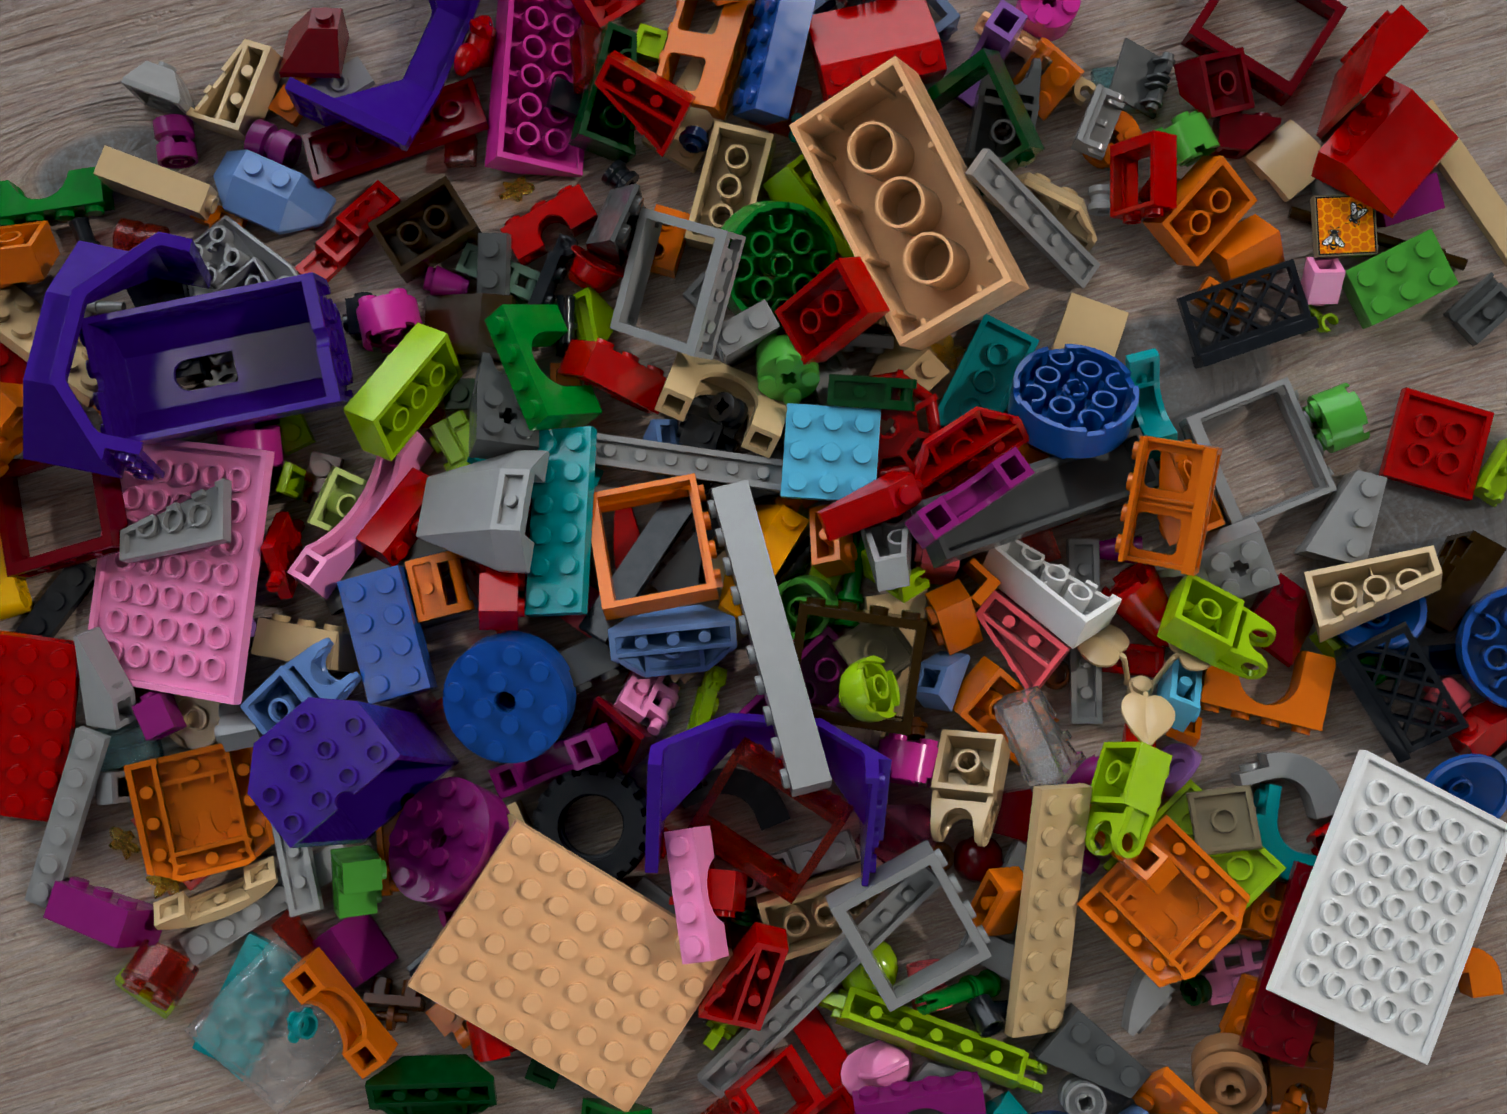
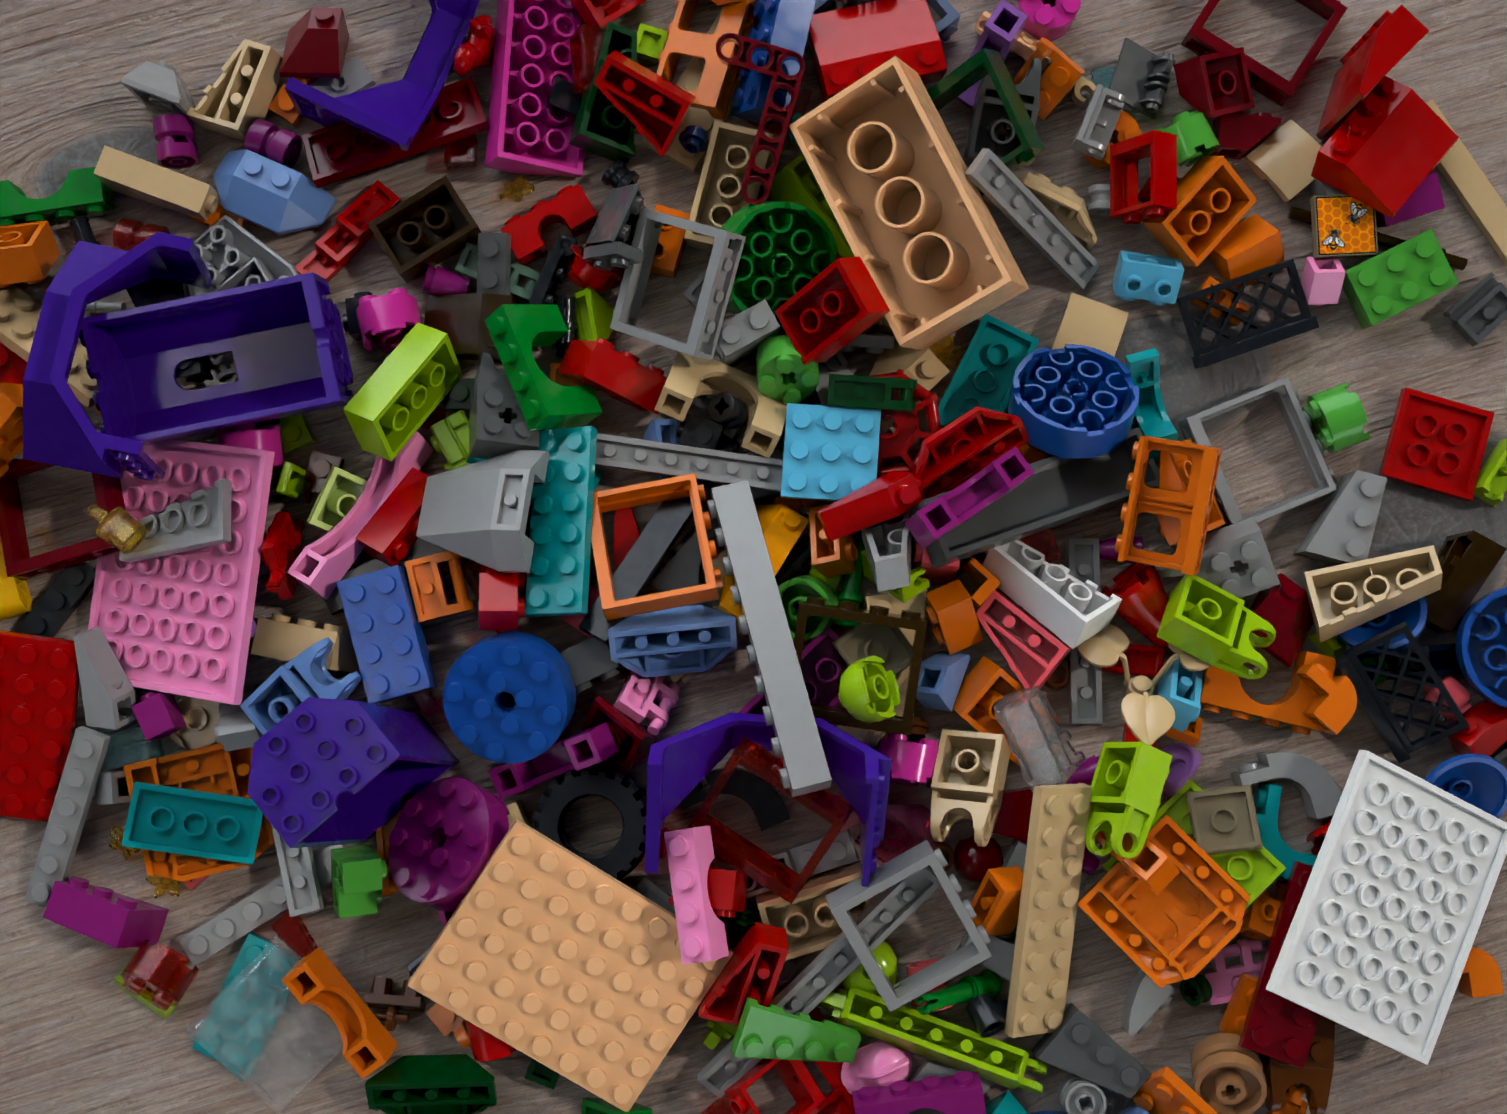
(118, 528): none -> clear yellow piece
(184, 912): tan slope -> none
(192, 823): none -> teal plate
(301, 1025): teal plate -> none
(357, 948): magenta slope -> none
(613, 255): none -> dark grey plate
(705, 700): lime hinge -> none
(771, 112): none -> dark red beam
(785, 1036): none -> bright green wing
(1147, 278): none -> medium azure brick
(1331, 318): lime hand -> none
(1335, 701): none -> orange brick

